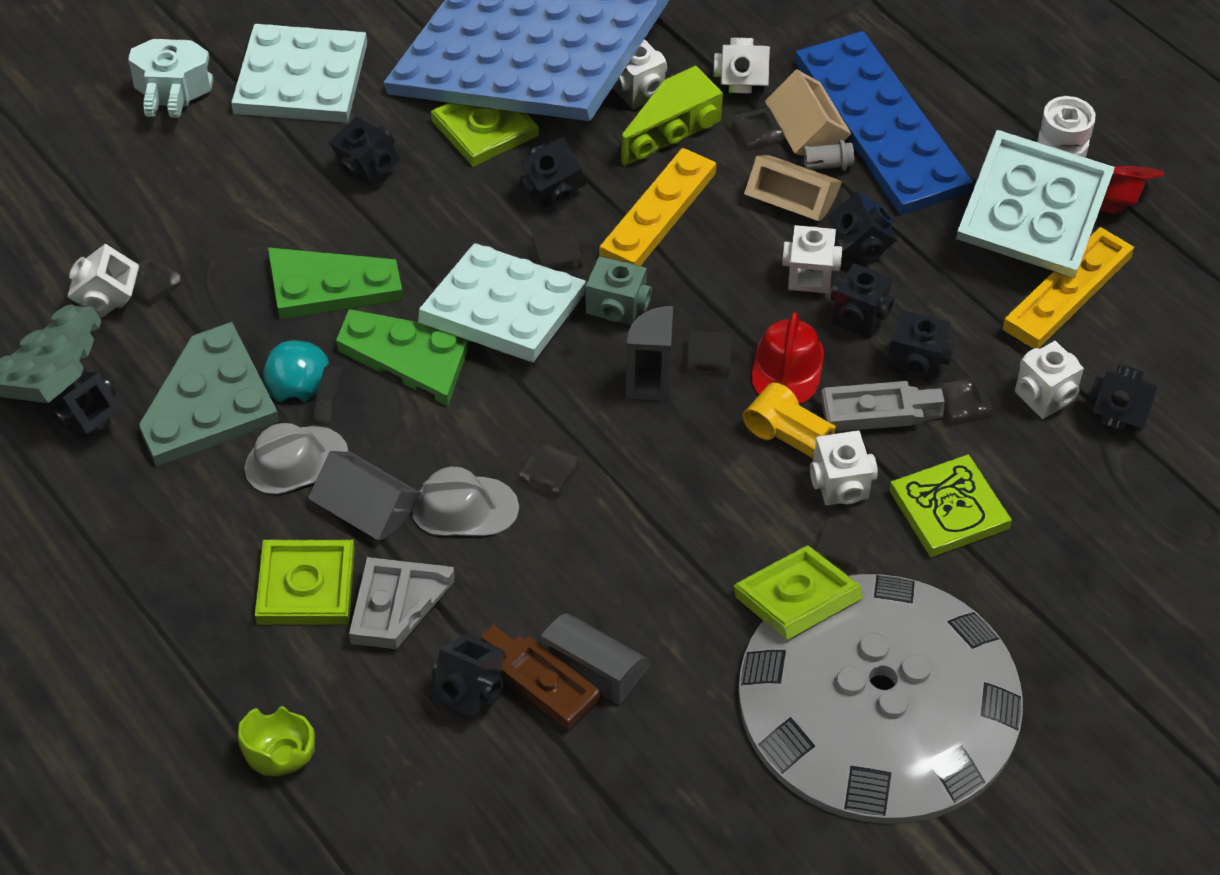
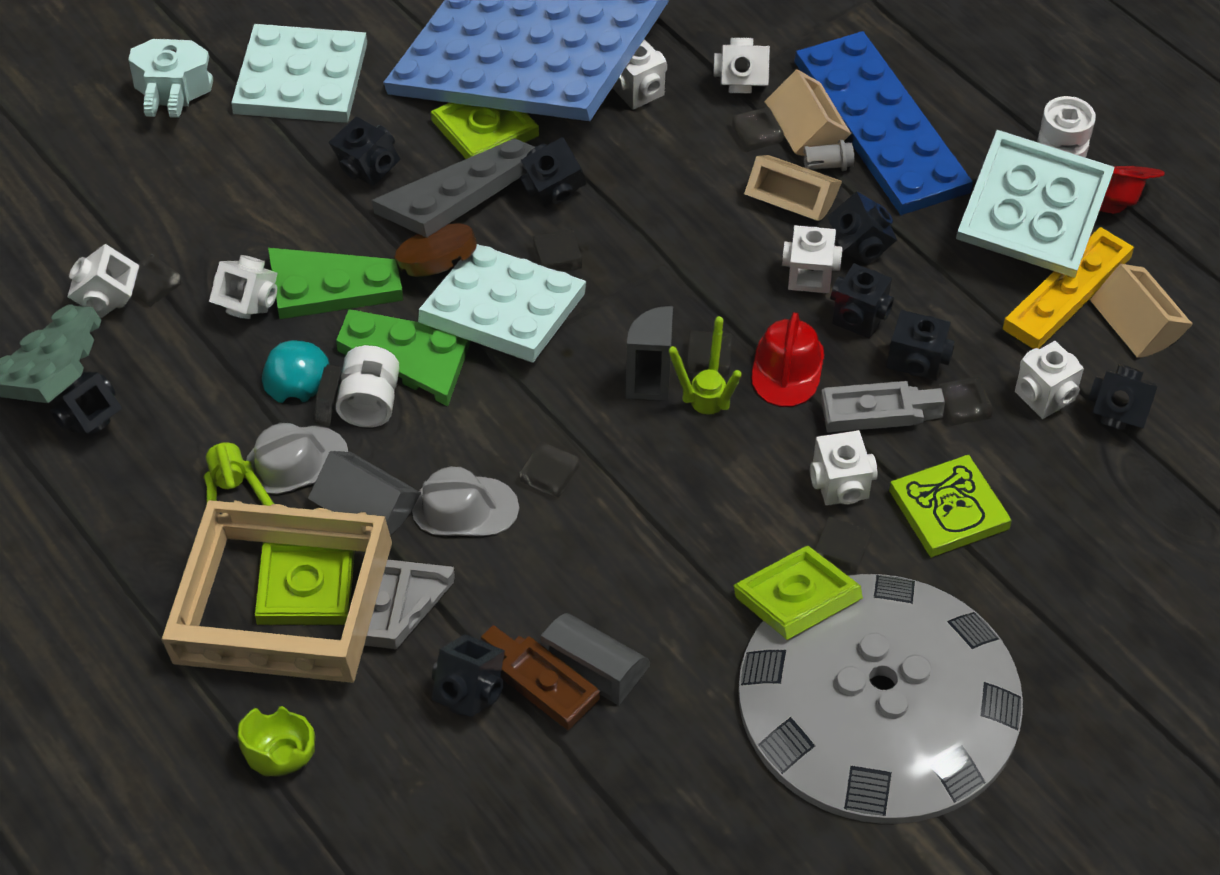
(207, 398): sand green plate -> none
(228, 470): none -> lime plant
(244, 287): none -> white brick
(270, 652): none -> tan window
(367, 386): none -> white wheel
(434, 254): none -> reddish brown tile
(453, 191): none -> dark grey wing
(617, 290): sand green brick -> none
(659, 208): yellow plate -> none
(673, 112): lime slope -> none
(708, 390): none -> lime plant
(780, 415): yellow piece -> none
(1140, 310): none -> tan brick

